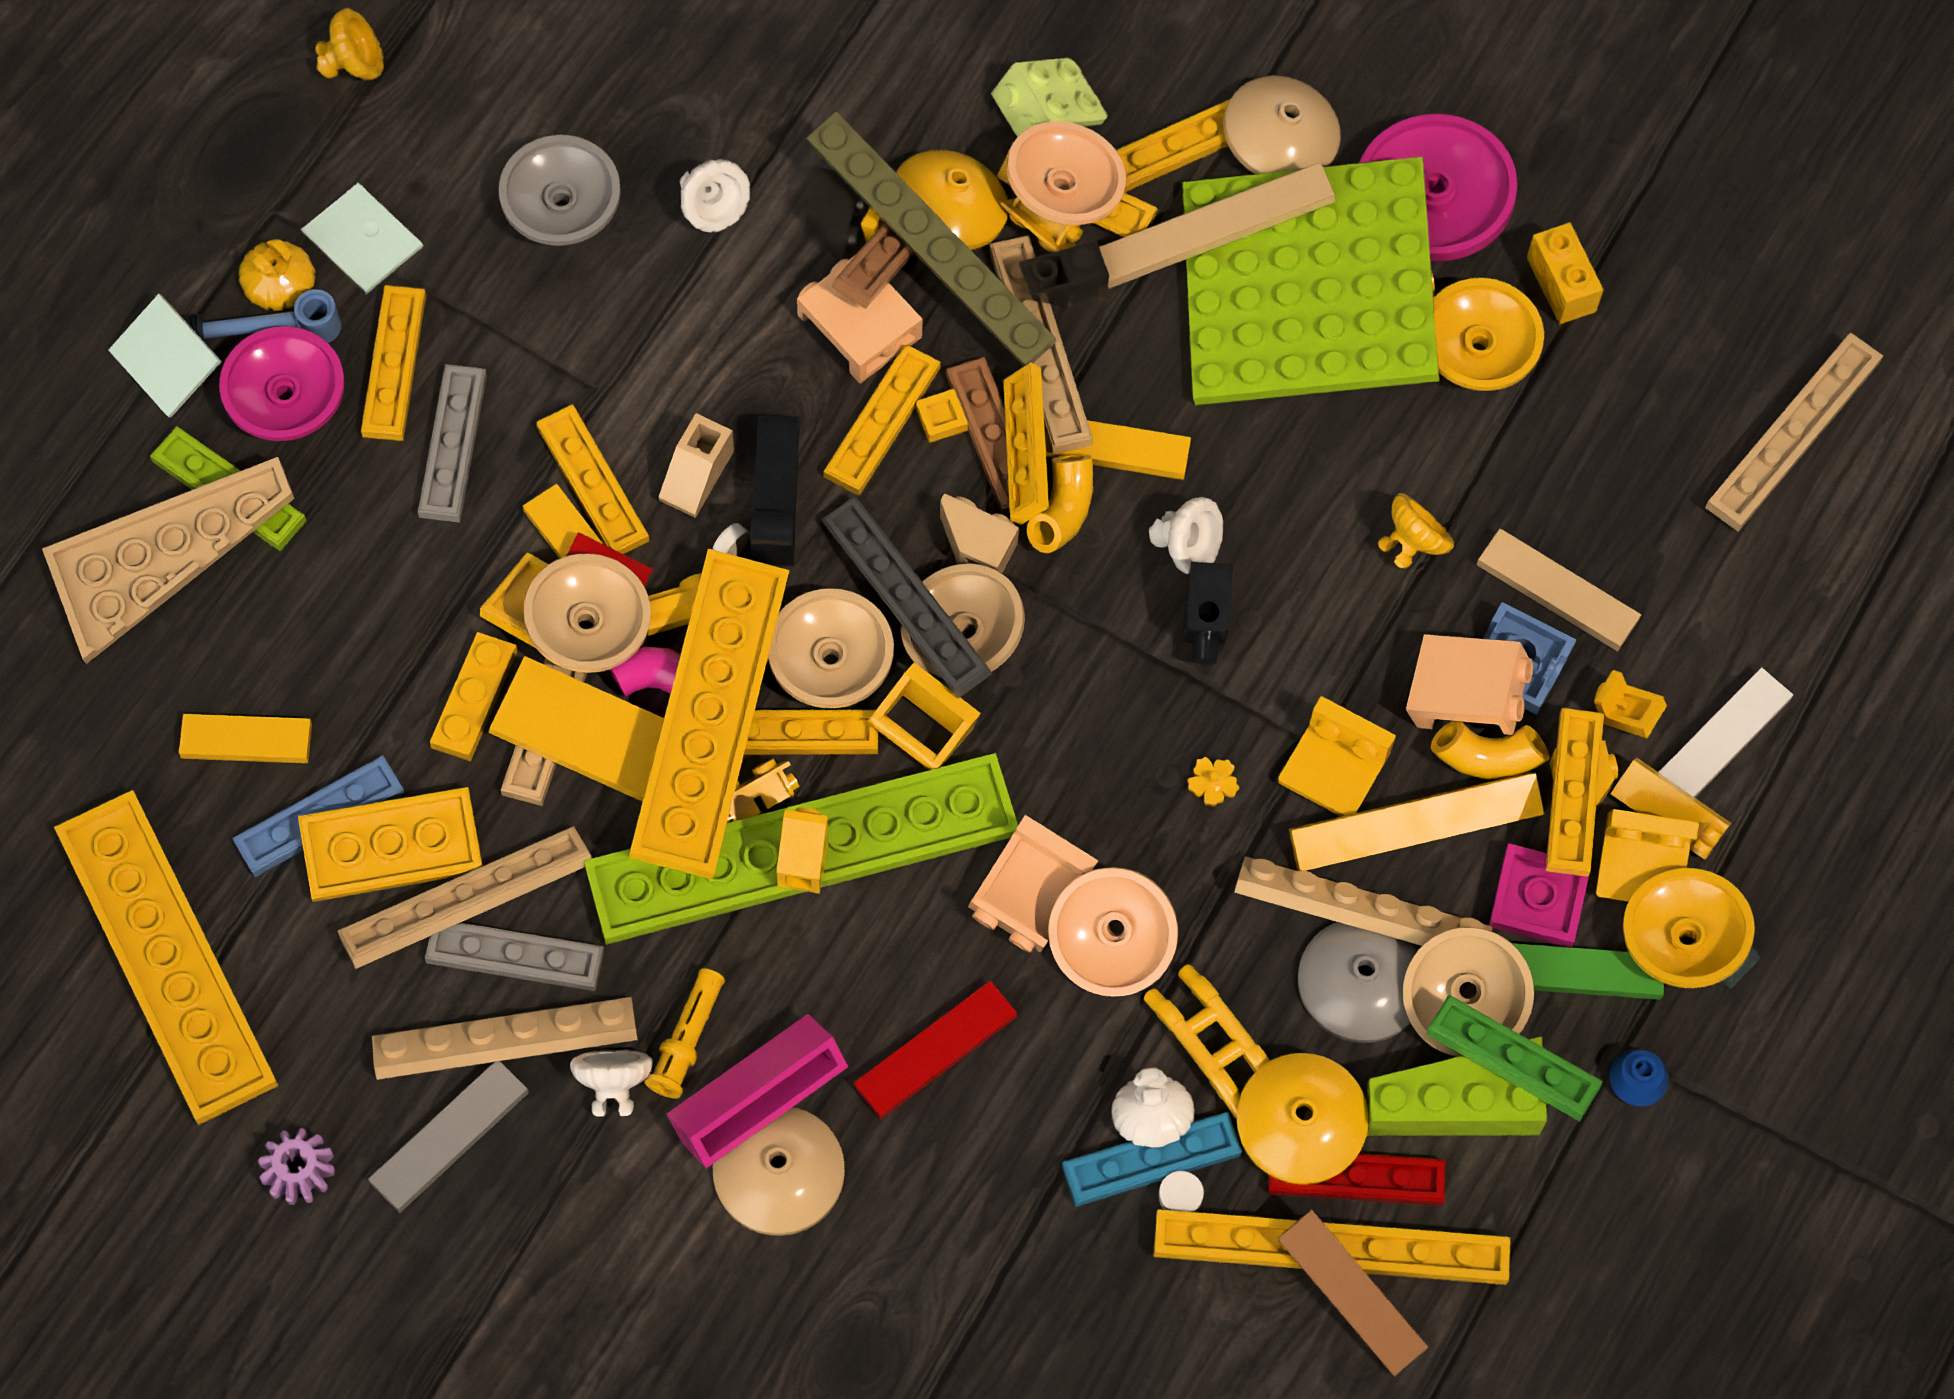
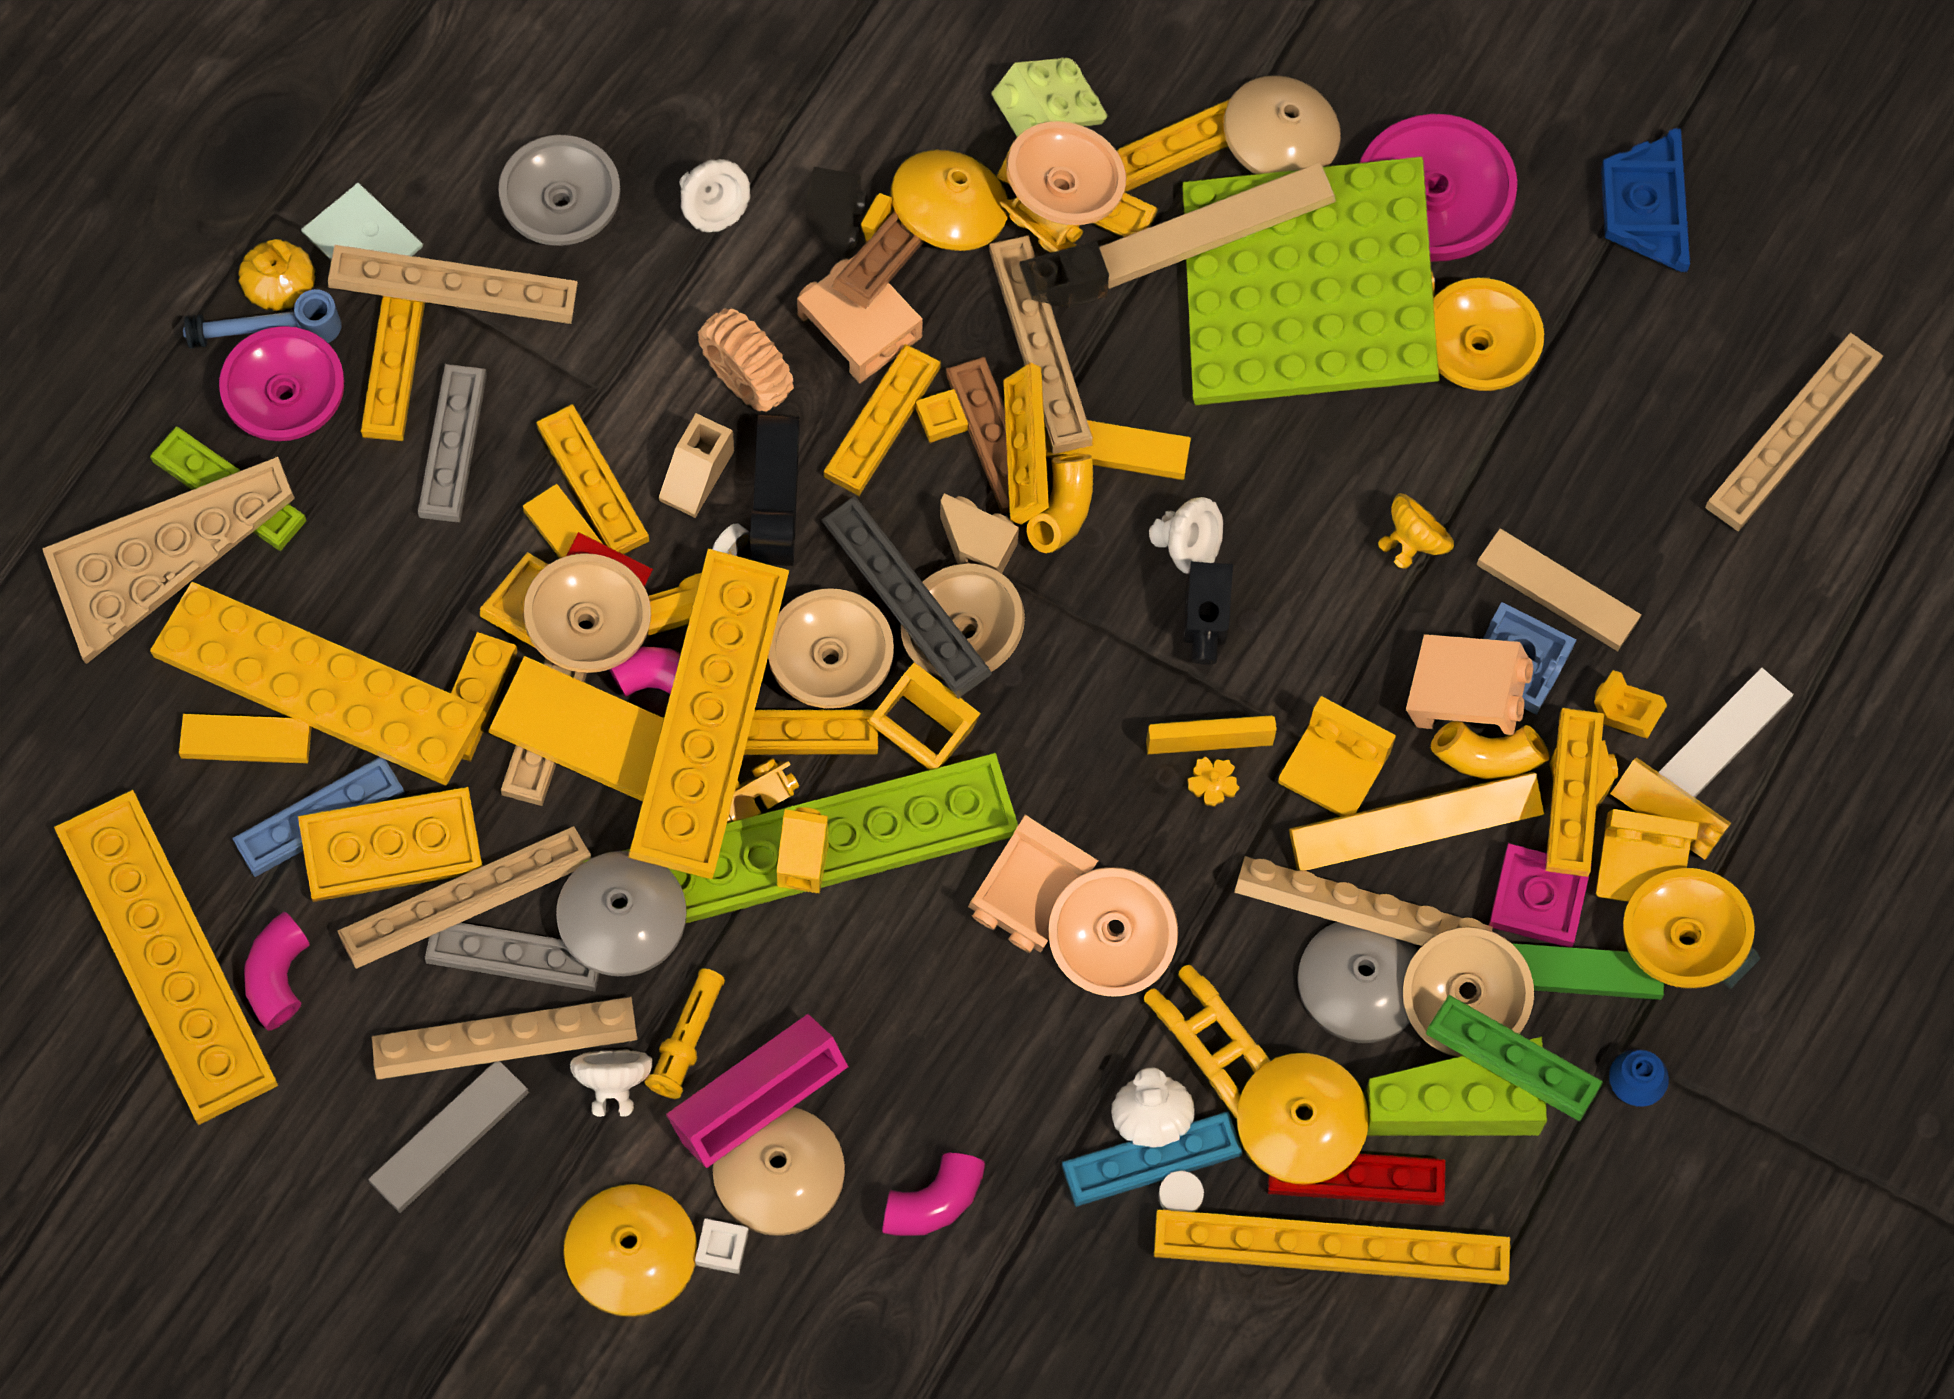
(164, 355): light aqua piece -> none
(268, 971): none -> dark pink cylinder
(291, 1184): lavender gear -> none
(319, 683): none -> yellow plate
(350, 47): yellow hair -> none
(452, 284): none -> tan plate
(625, 938): none -> light grey dish
(634, 1278): none -> yellow dish
(721, 1246): none -> white tile
(745, 359): none -> light nougat gear
(931, 240): olive plate -> none
(935, 1050): red tile -> none
(938, 1203): none -> dark pink cylinder
(1211, 734): none -> yellow tile
(1352, 1292): medium nougat tile -> none
(1564, 273): yellow brick -> none
(1647, 201): none -> blue wing

